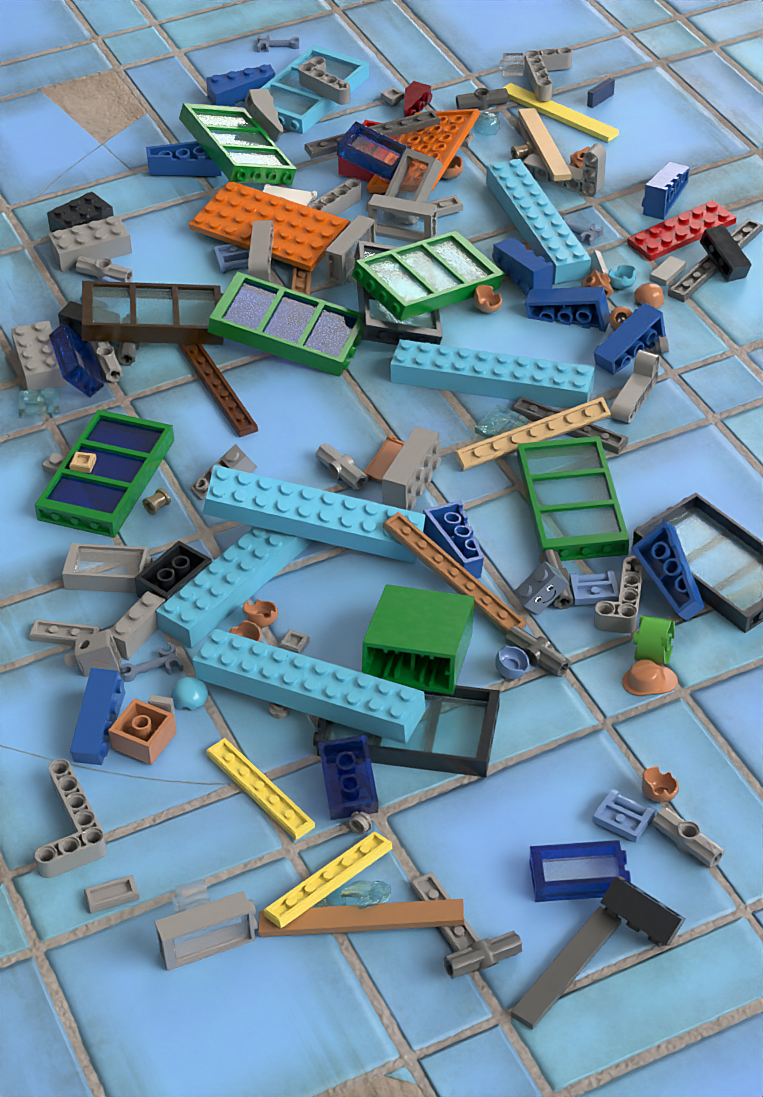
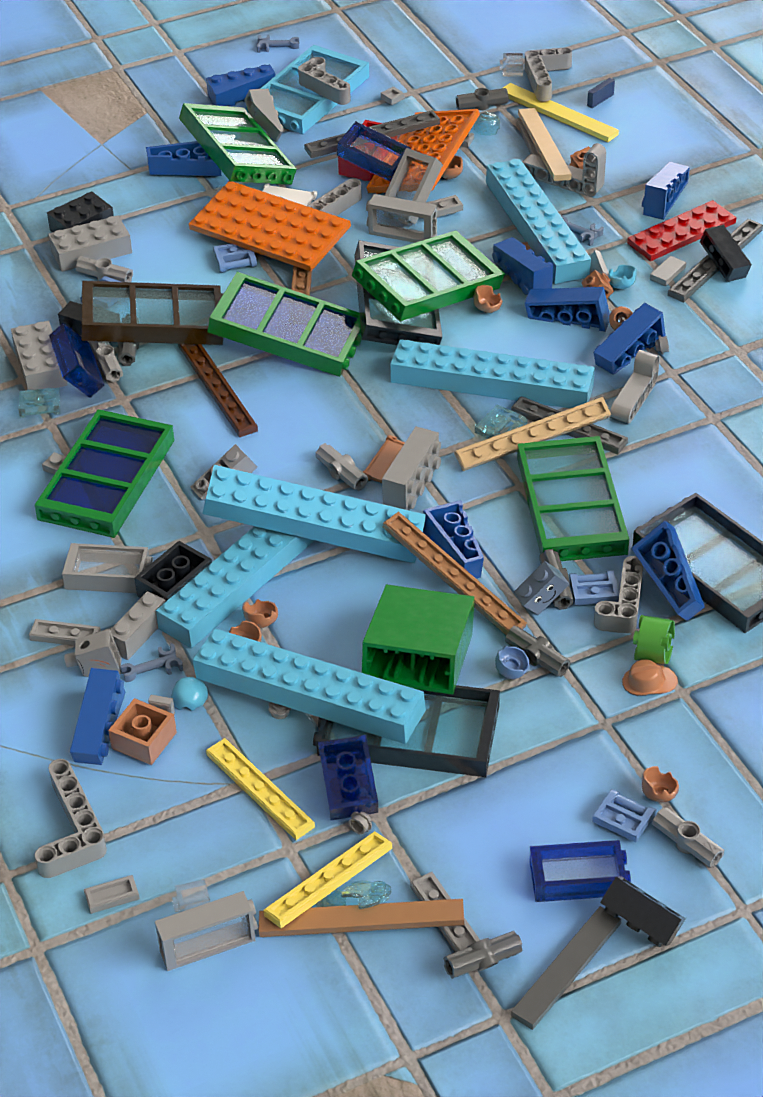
(83, 462): tan tile -> none
(156, 501): dark tan bush -> none
(261, 250): light grey beam -> none
(294, 641): light grey tile -> none
(341, 252): light grey window -> none
(416, 98): dark red slope -> none
(521, 151): dark tan bush -> none
(650, 294): nougat hair -> none

